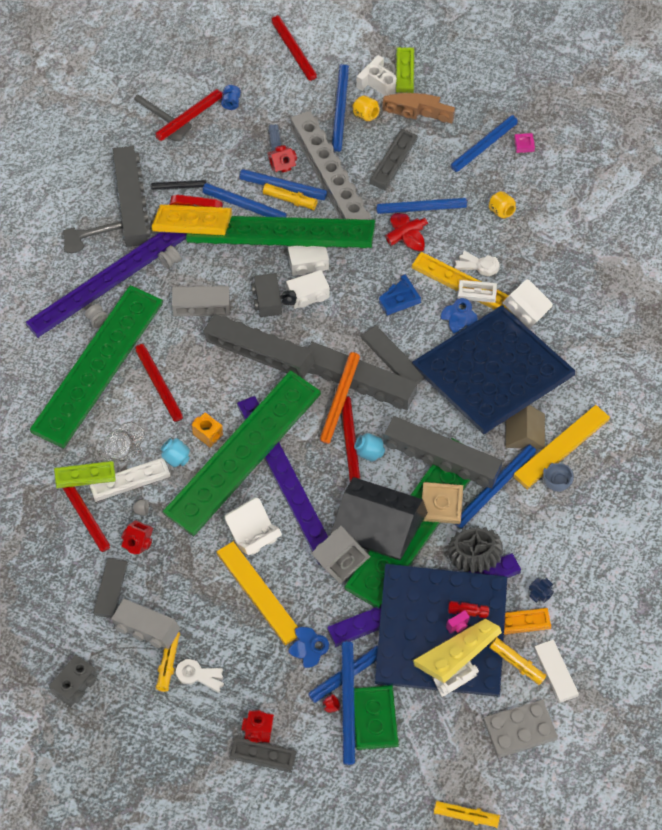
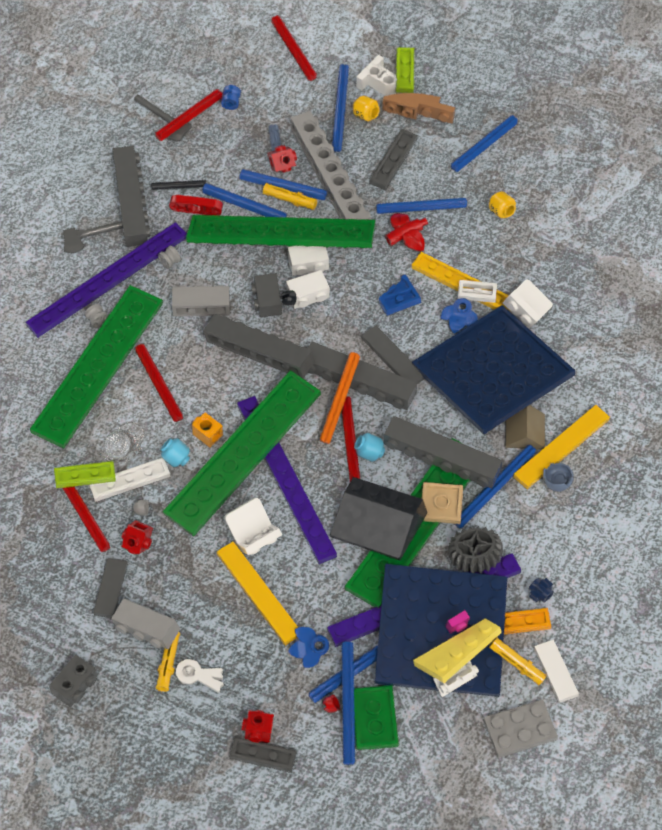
(192, 219): yellow tile -> none
(340, 554): light grey brick -> none
(467, 814): yellow pin -> none
(471, 609): red axle -> none
(486, 265): white piece -> none
(524, 143): dark pink plate -> none

